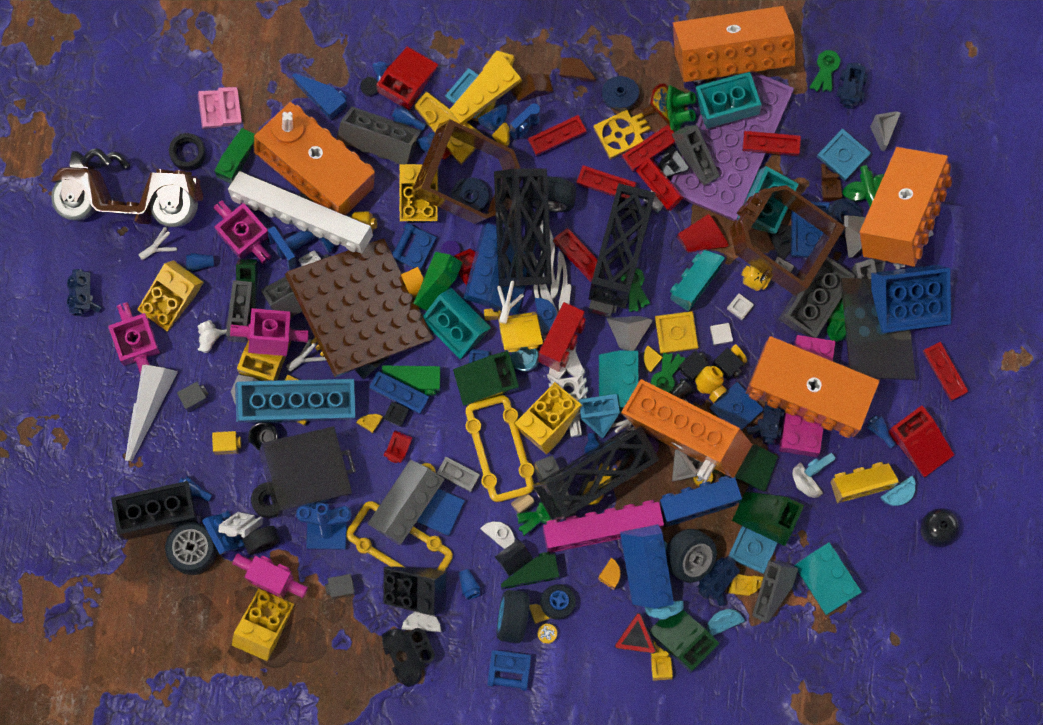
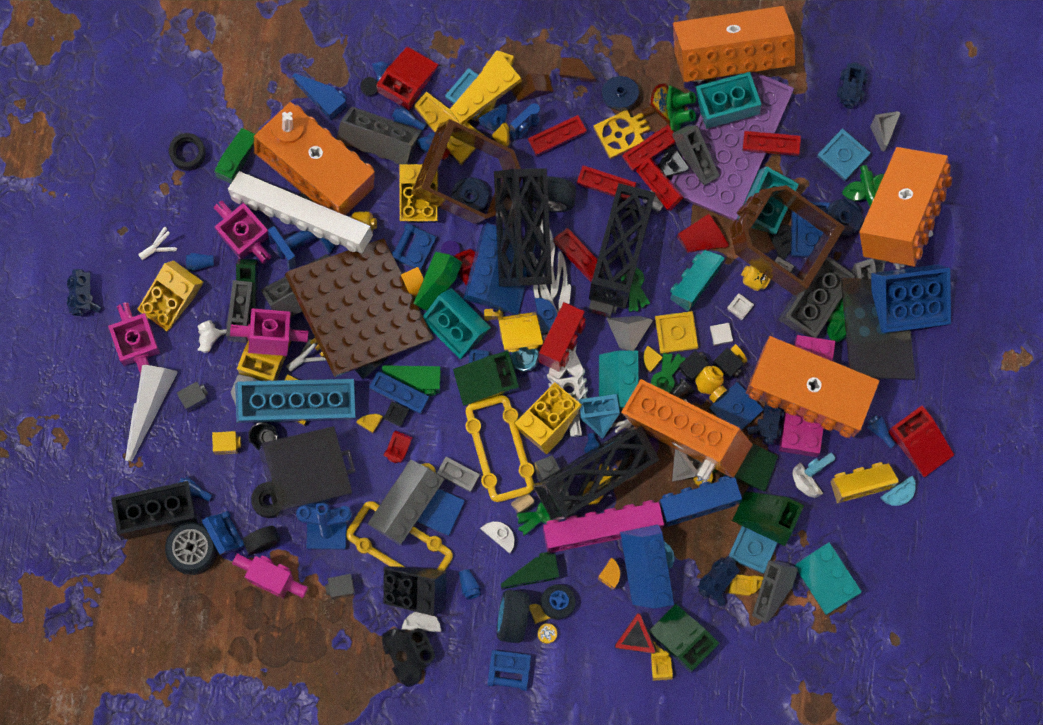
(83, 191): piece -> none
(219, 108): bright pink slope -> none
(240, 524): white plate -> none
(262, 624): yellow slope -> none
(309, 258): white tile -> none
(507, 305): white plant -> none
(513, 557): black piece -> none
(665, 612): medium azure plate -> none
(690, 555): black wheel -> none
(724, 620): medium azure plate -> none
(828, 62): green piece -> none
(830, 185): reddish brown slope -> none
(852, 232): light grey slope -> none
(934, 533): black cylinder -> none
(945, 371): red plate -> none

